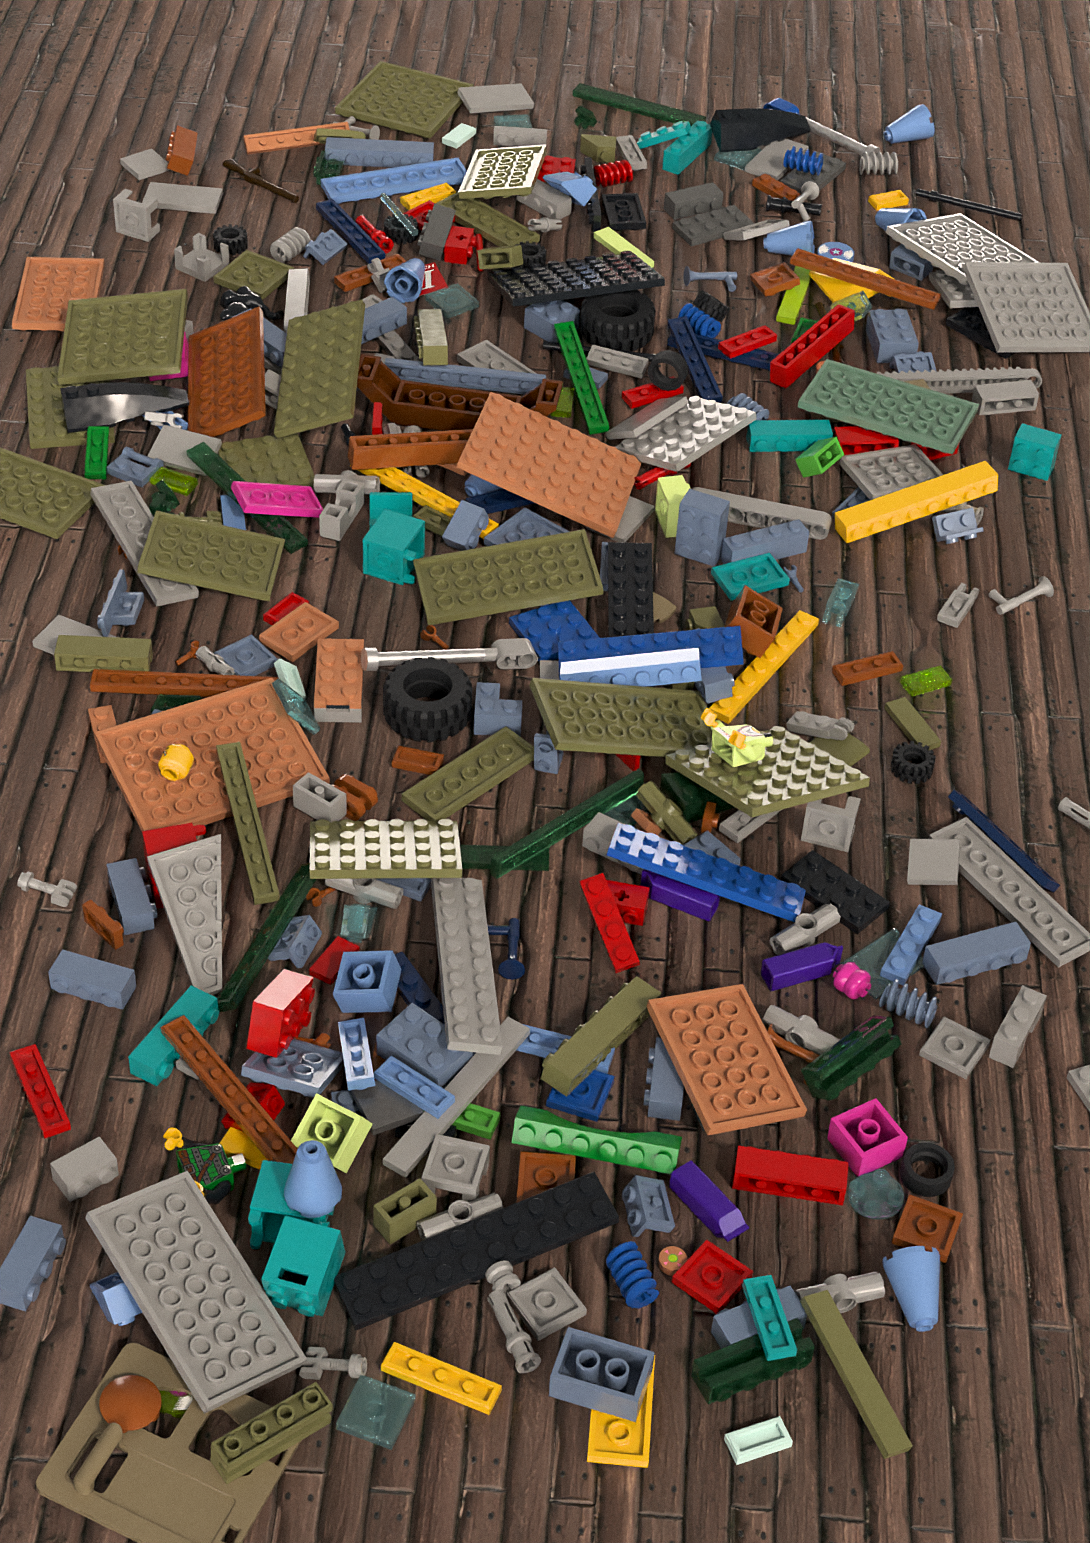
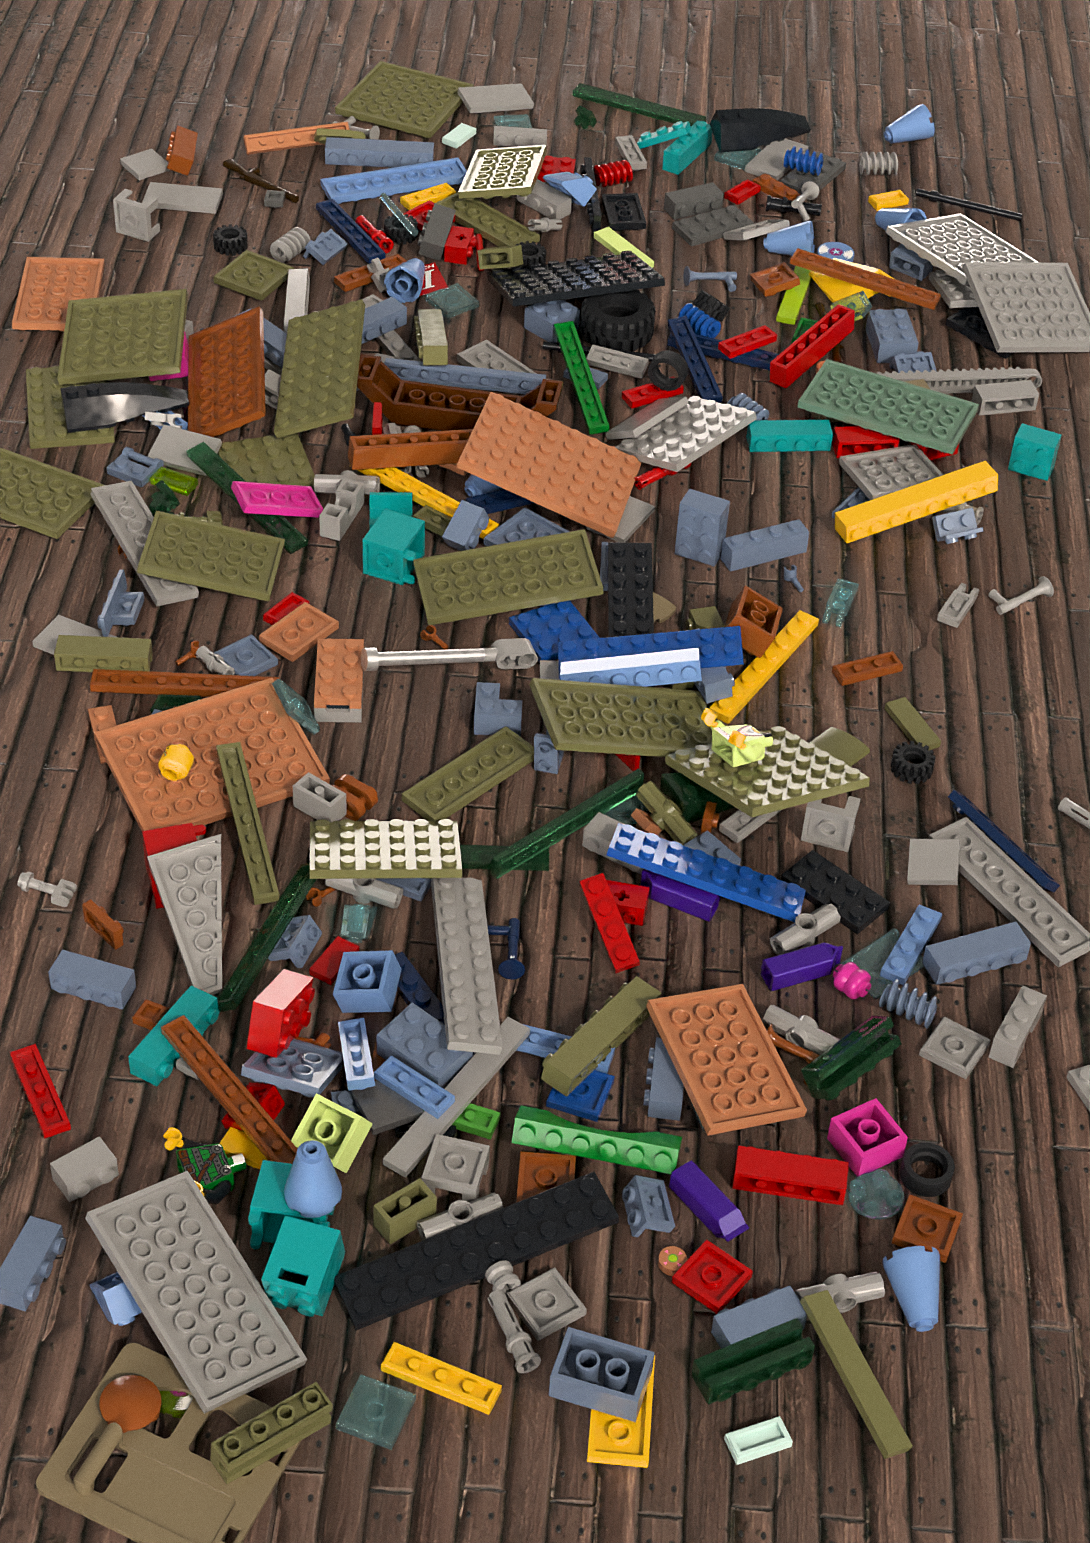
(97, 452): green tile -> none
(131, 896): sand blue brick -> none
(149, 1014): none -> dark orange tile
(200, 261): light grey panel -> none
(232, 513): medium blue tile -> none
(243, 300): black animal -> none
(274, 198): none -> dark grey plate
(289, 674): light aqua tile -> none
(318, 1361): light grey hinge -> none
(327, 168): clear green bracket -> none
(417, 760): dark orange tile -> none
(427, 719): black tyre -> none
(565, 403): clear neon green tile -> none
(599, 147): olive slope -> none
(631, 1275): blue piece -> none
(668, 498): yellowish green brick -> none
(742, 192): none -> red tile
(757, 572): teal plate -> none
(766, 513): light grey beam -> none
(769, 1317): teal plate -> none
(819, 457): bright green brick -> none
(820, 726): light grey hinge -> none
(823, 131): flat silver piece -> none
(926, 680): clear neon green plate -> none

